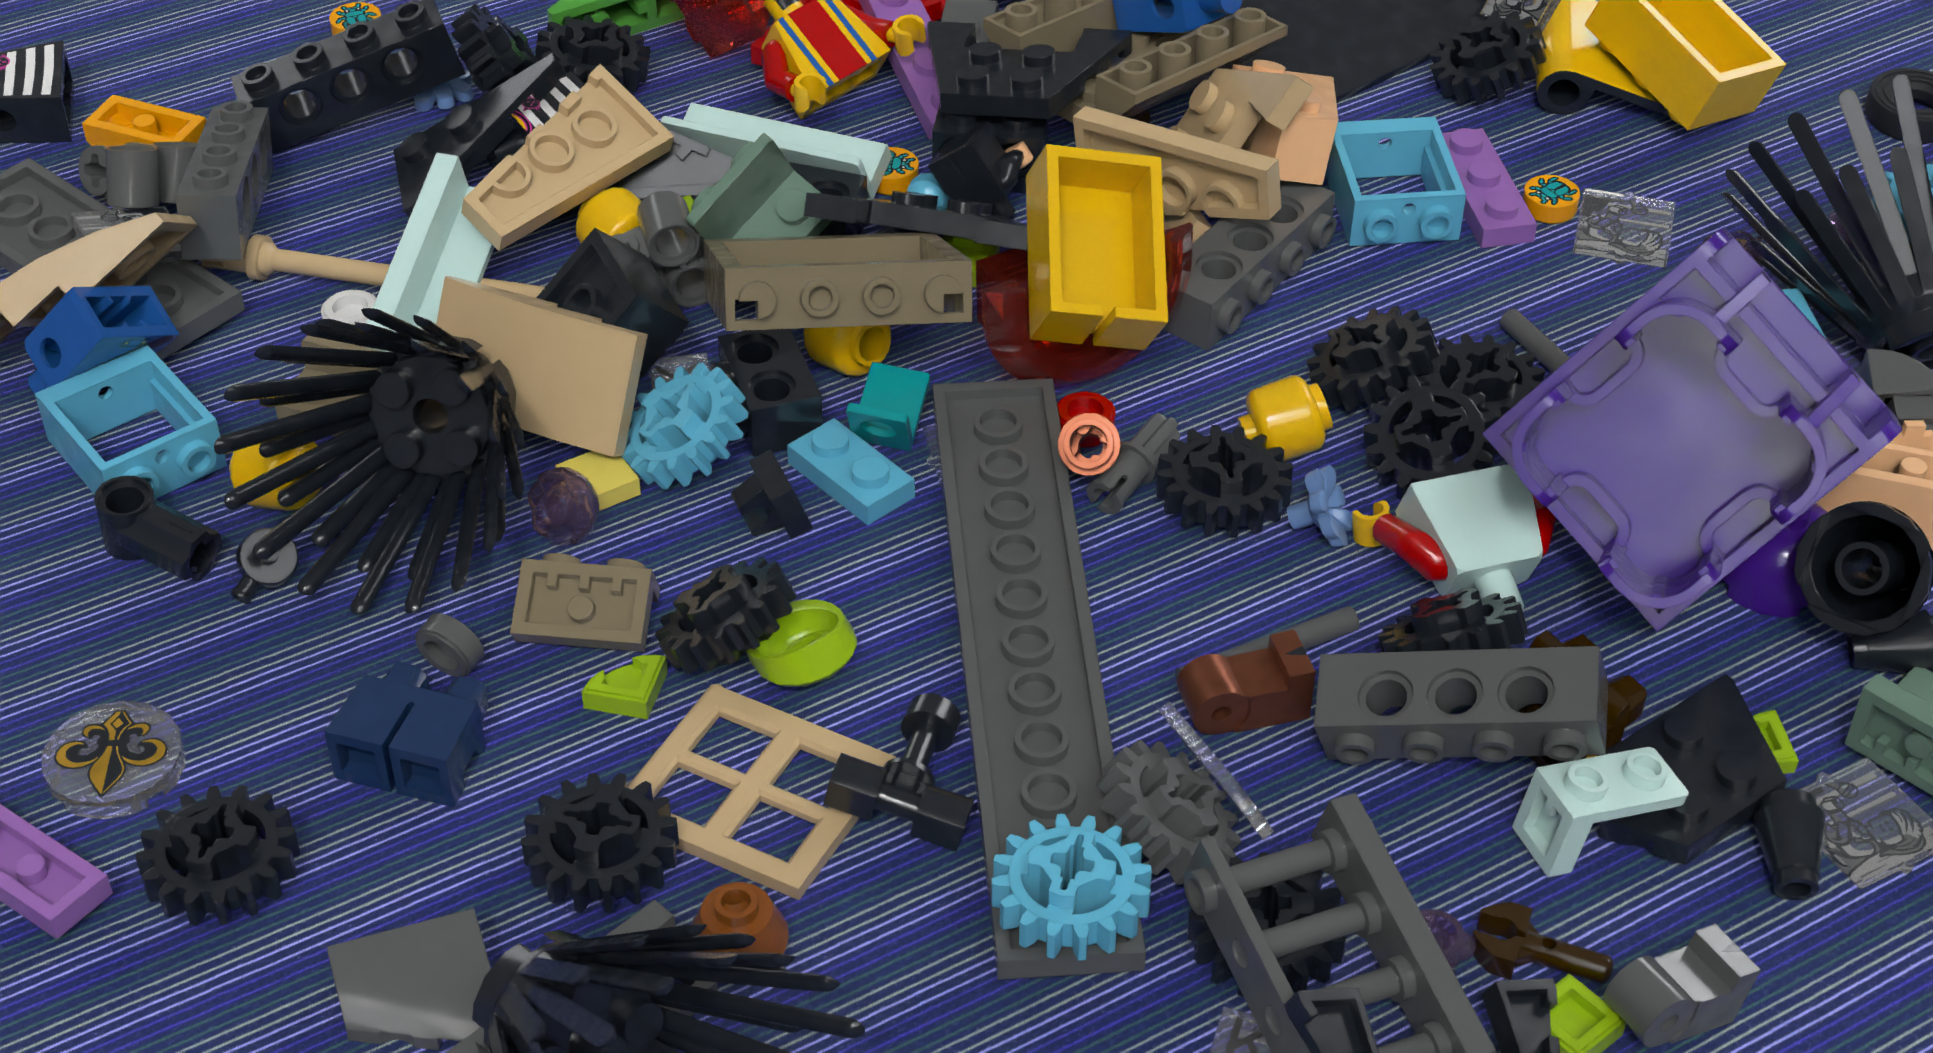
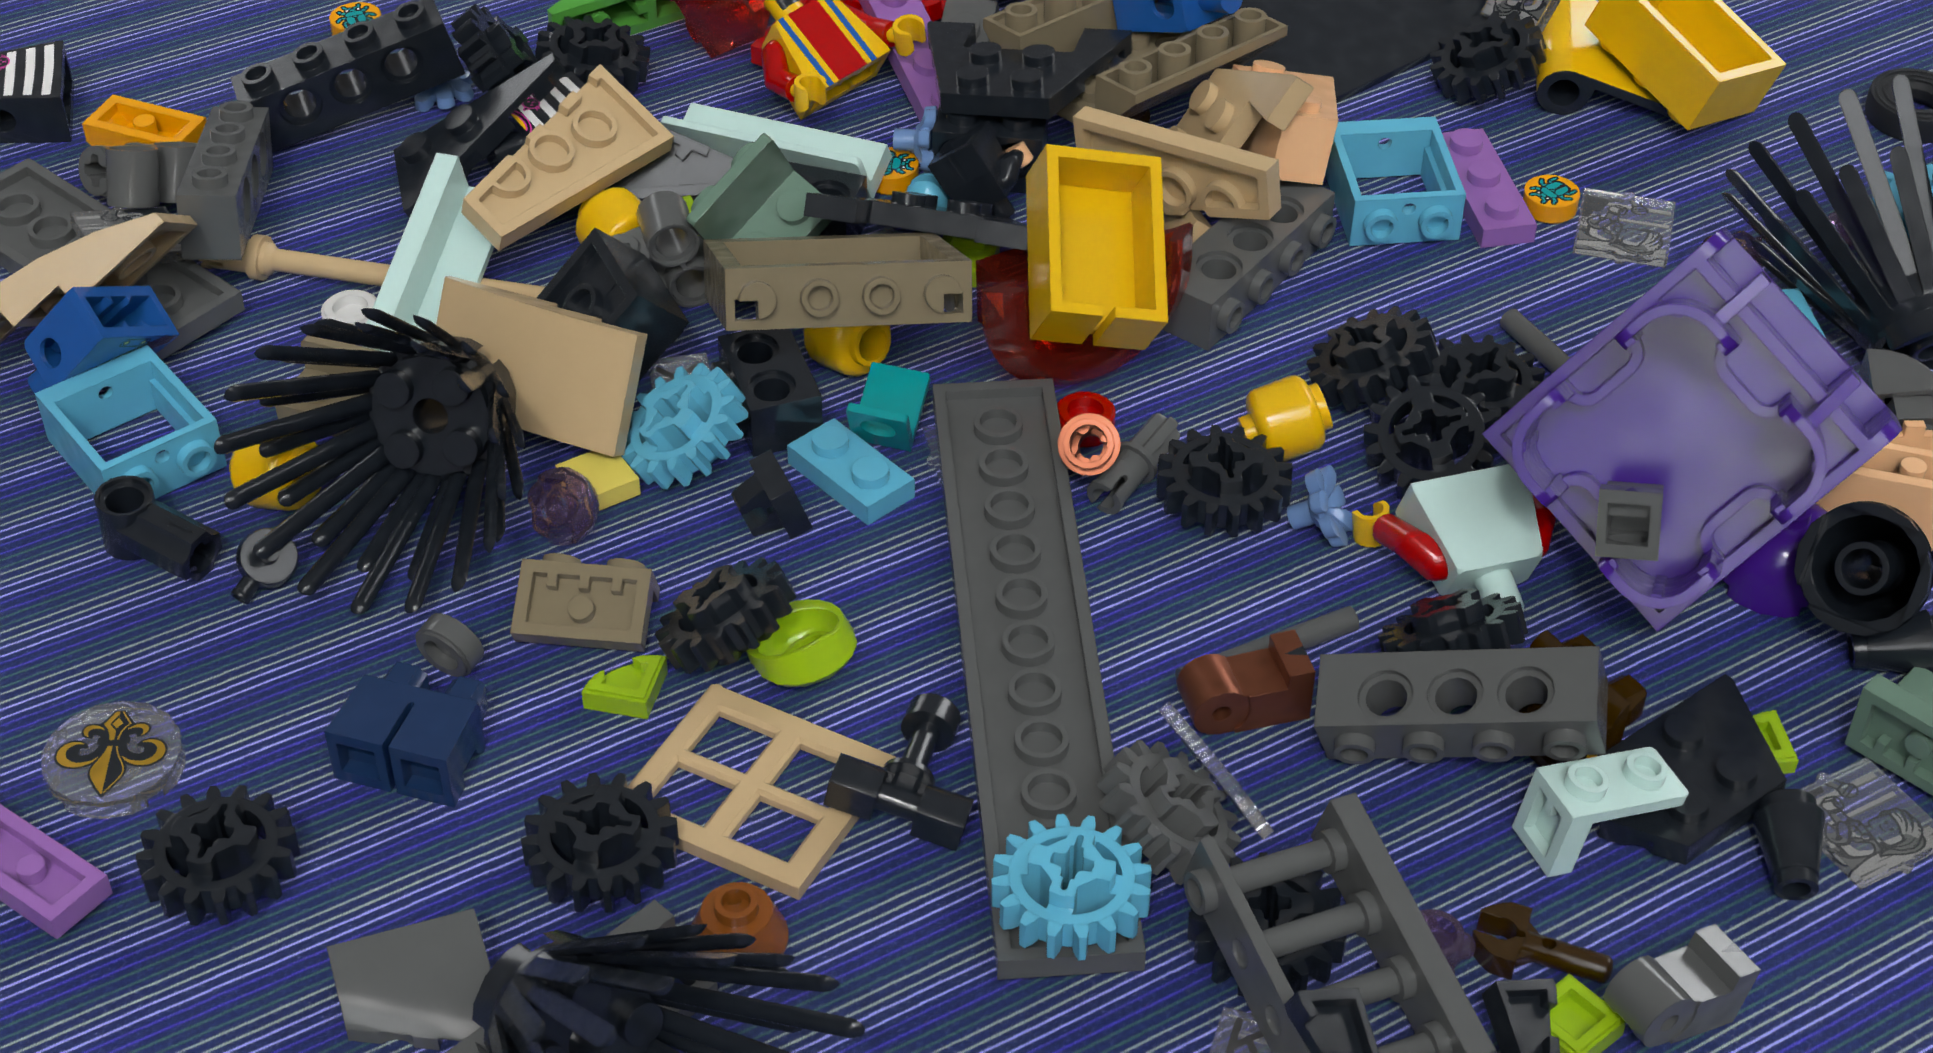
(918, 139): none -> medium blue plant
(1629, 520): none -> dark grey leg

